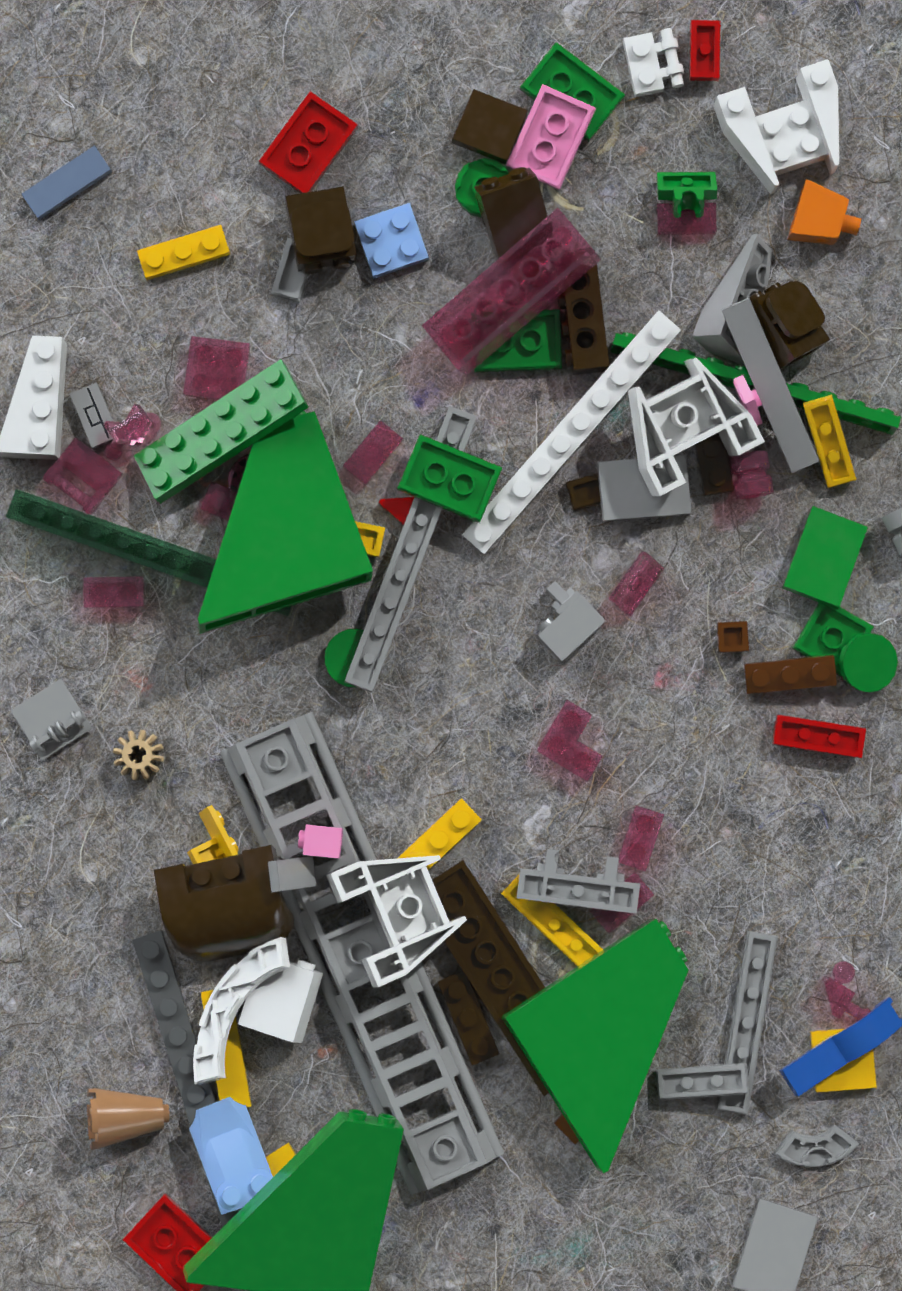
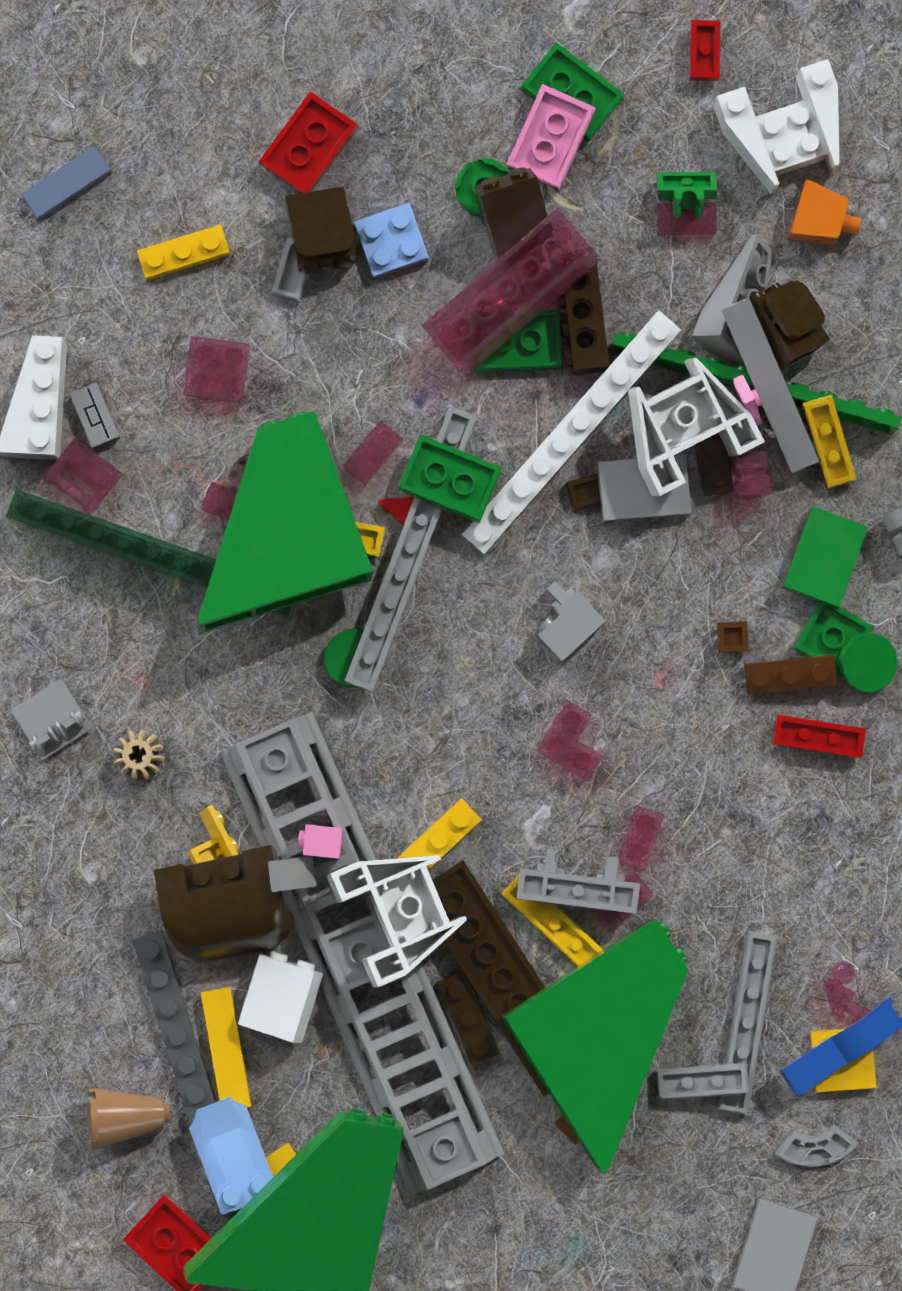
(113, 592): clear pink plate -> none
(131, 430): clear pink piece -> none
(220, 431): plate -> none
(225, 1003): white tile -> none
(489, 126): dark brown tile -> none
(636, 583): clear pink plate -> none
(644, 65): white plate -> none

